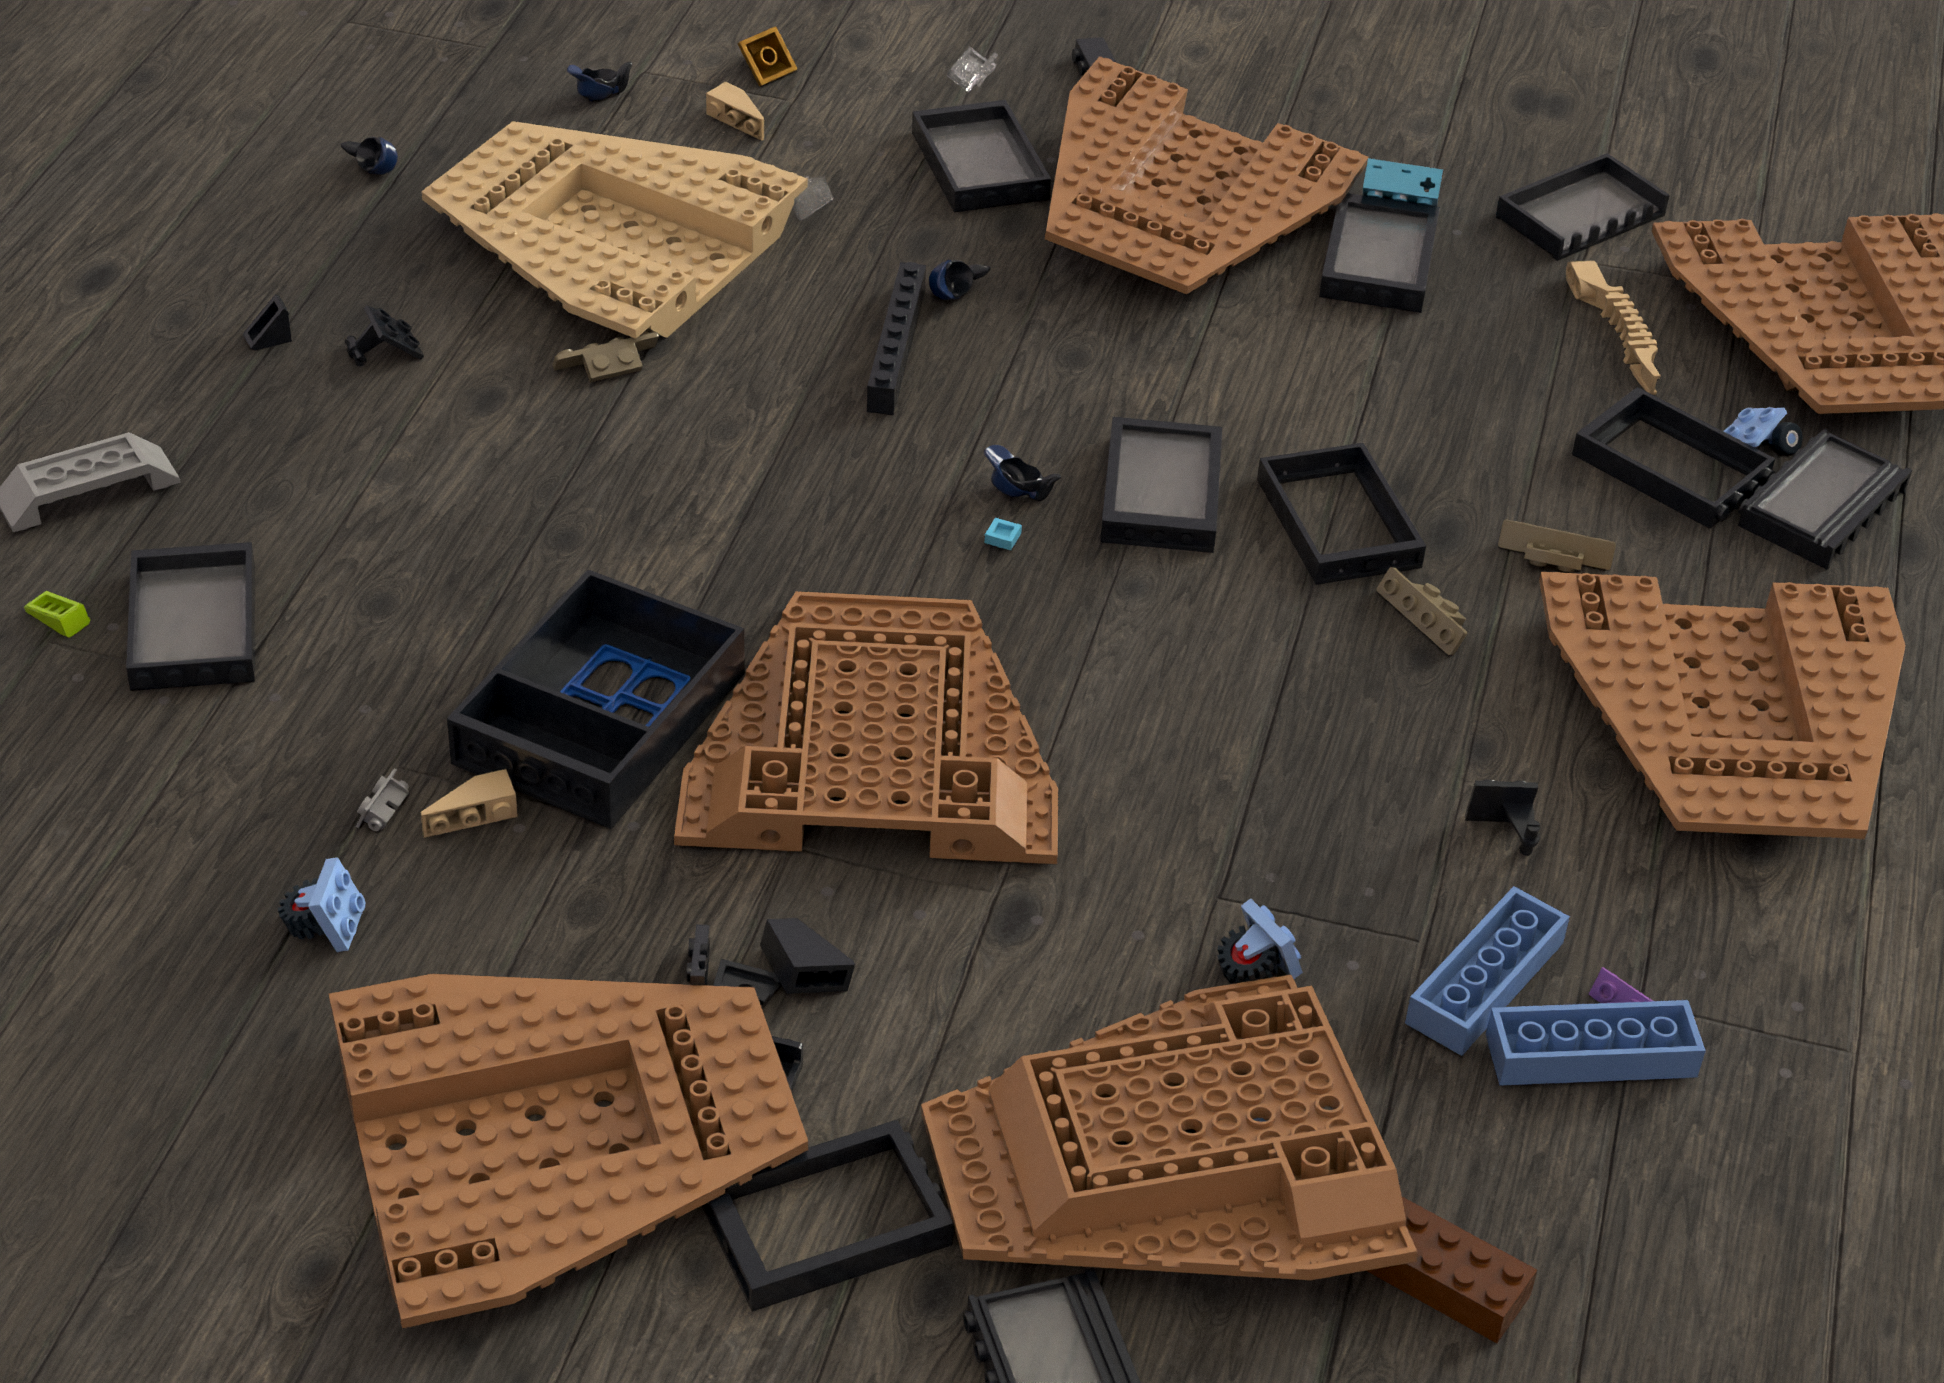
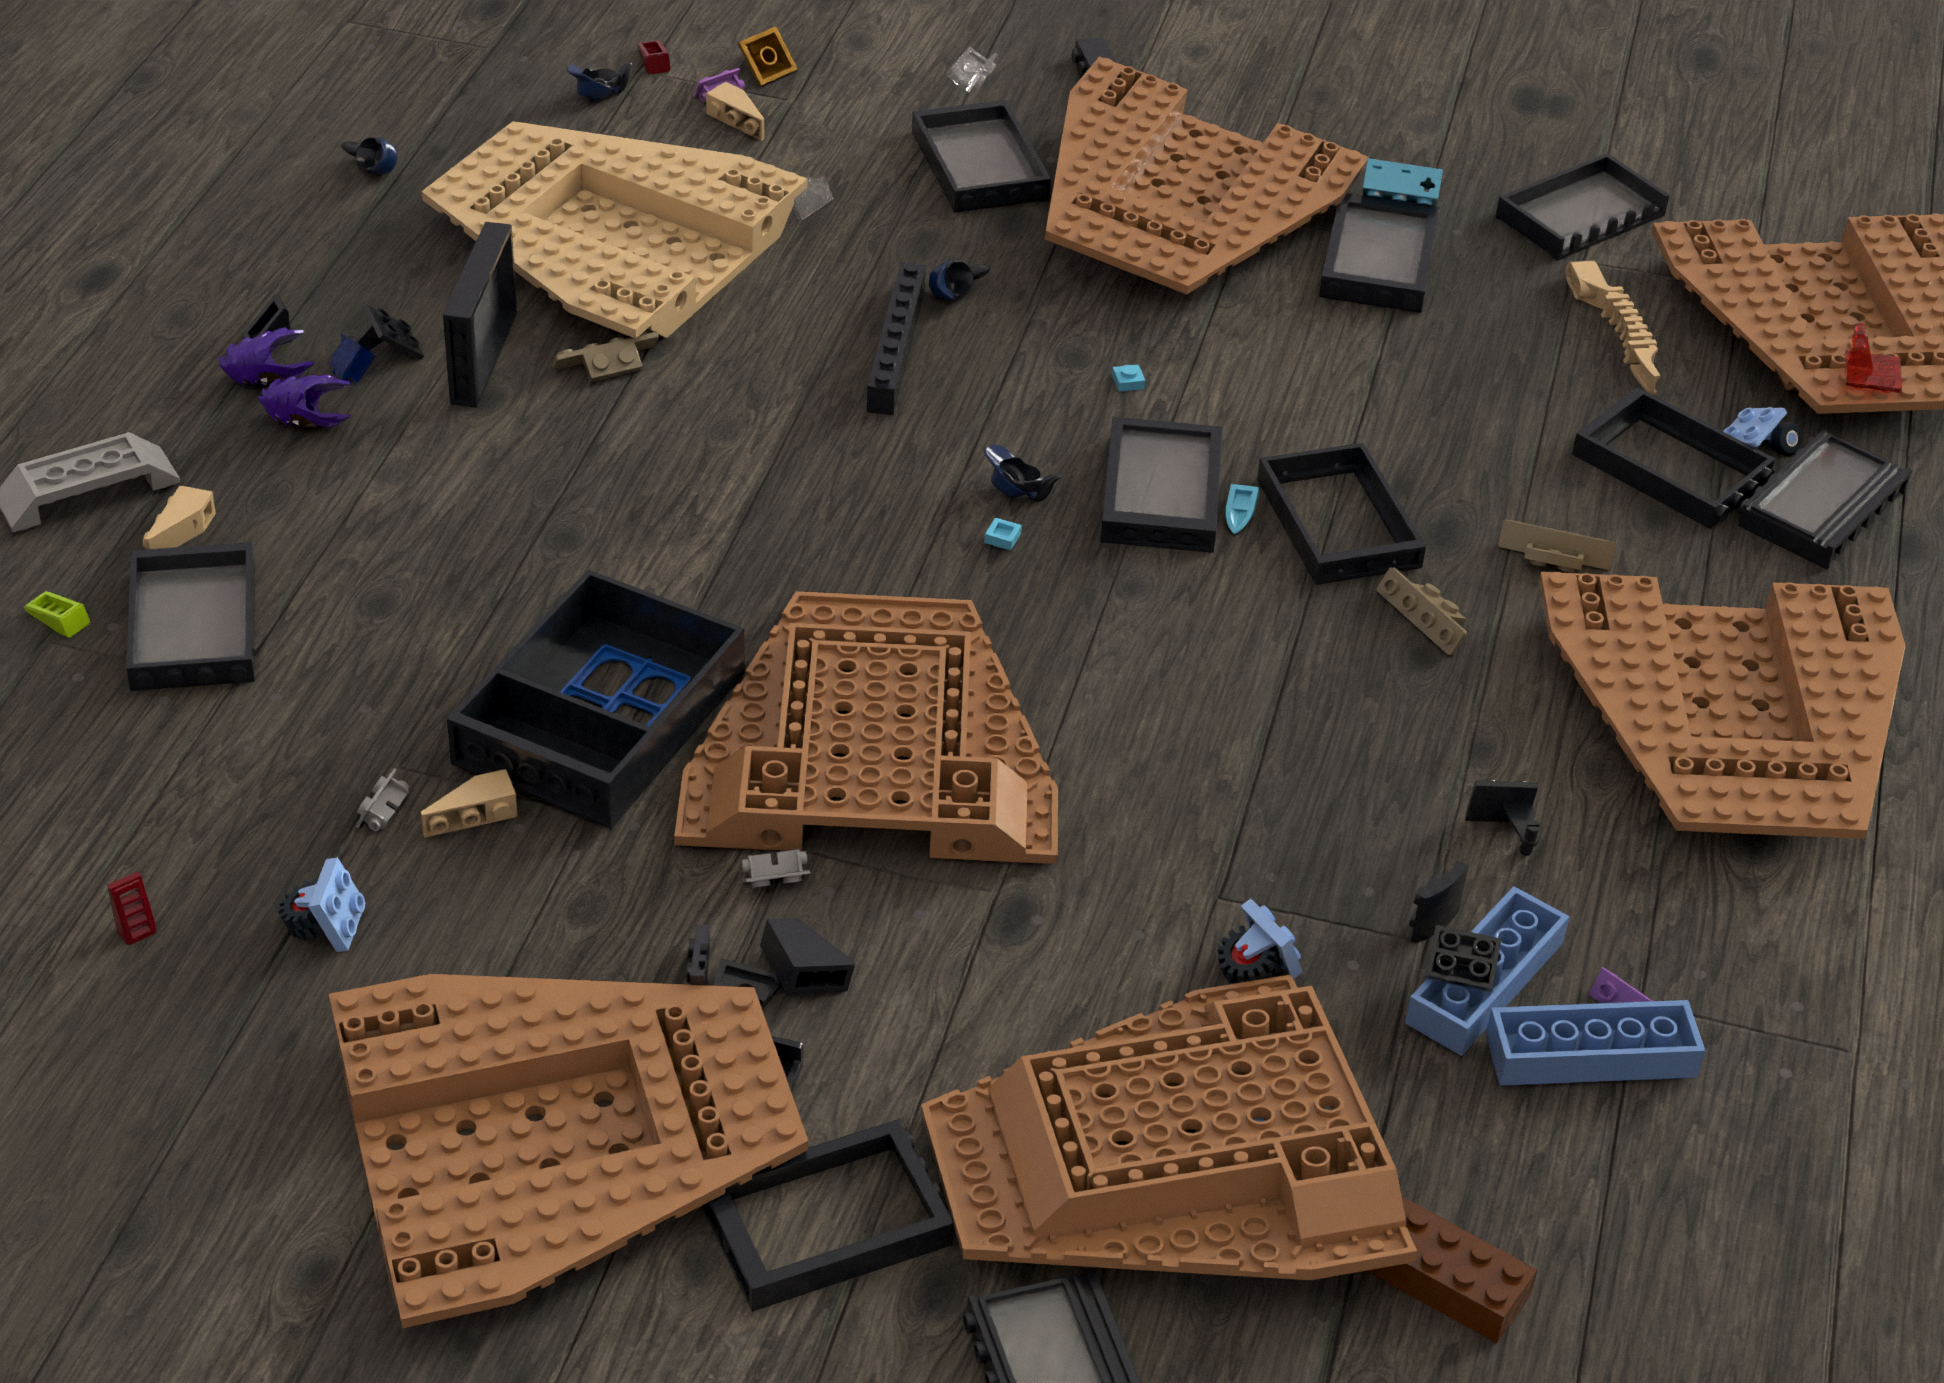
(131, 918): none -> dark red slope
(182, 519): none -> tan slope
(252, 363): none -> dark purple head
(297, 401): none -> dark purple head
(350, 360): none -> clear blue window
(480, 314): none -> black window
(654, 57): none -> dark red slope
(707, 84): none -> medium lavender hinge
(788, 866): none -> light grey hinge
(1128, 378): none -> medium azure plate
(1241, 506): none -> medium azure plate
(1438, 902): none -> black slope
(1463, 958): none -> black slope
(1870, 369): none -> clear red plate

